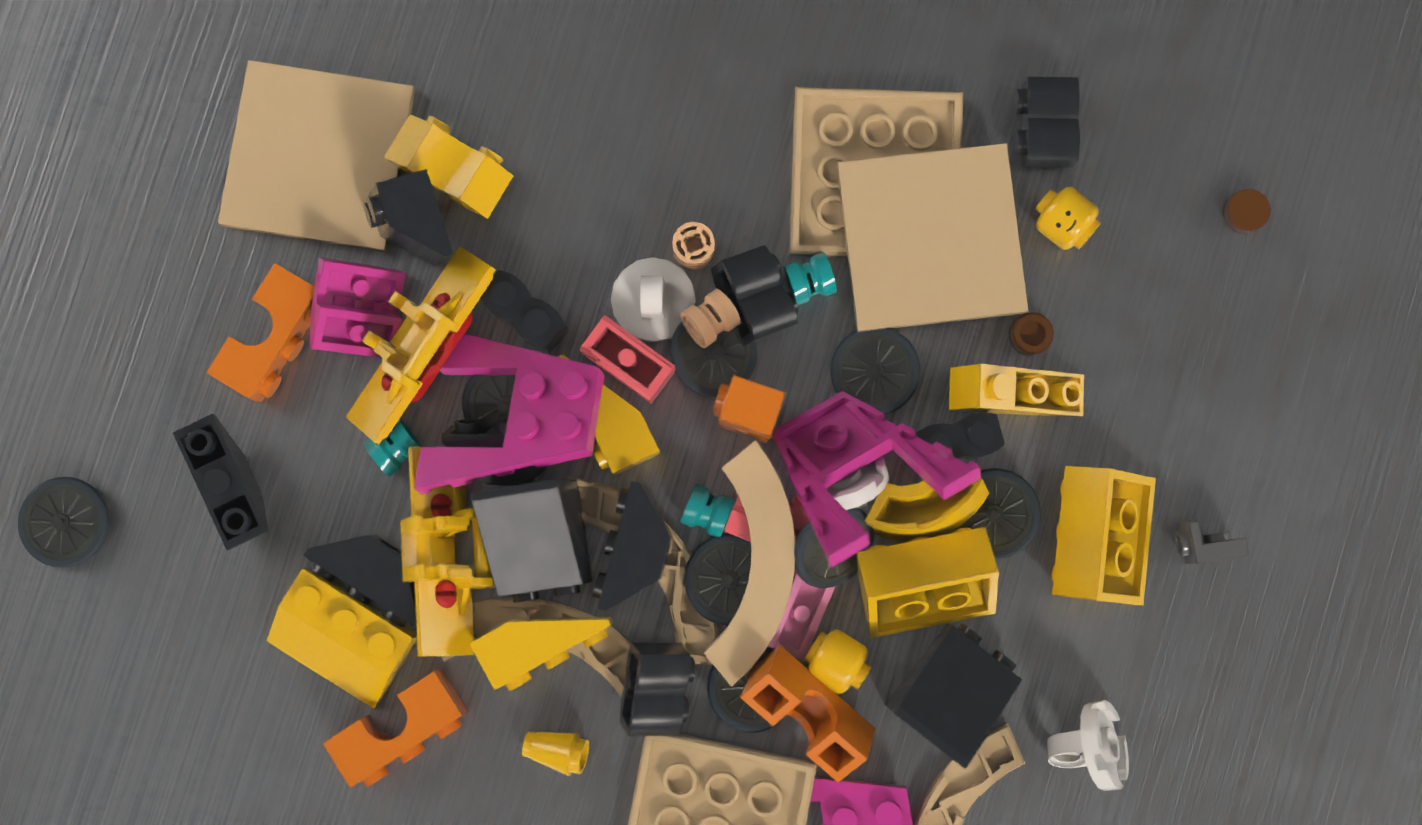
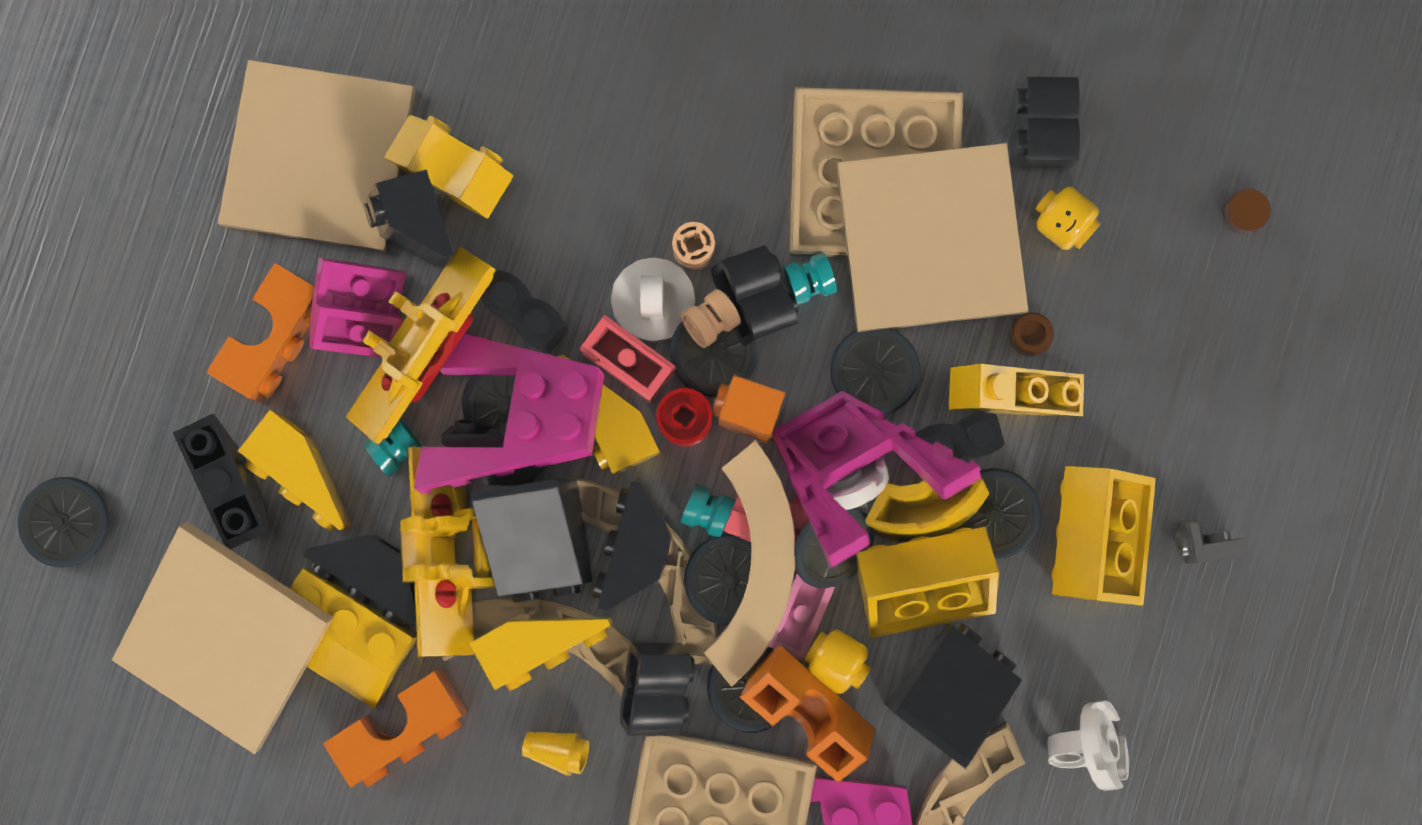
(221, 637): none -> tan tile
(294, 461): none -> yellow slope
(684, 417): none -> red wheel

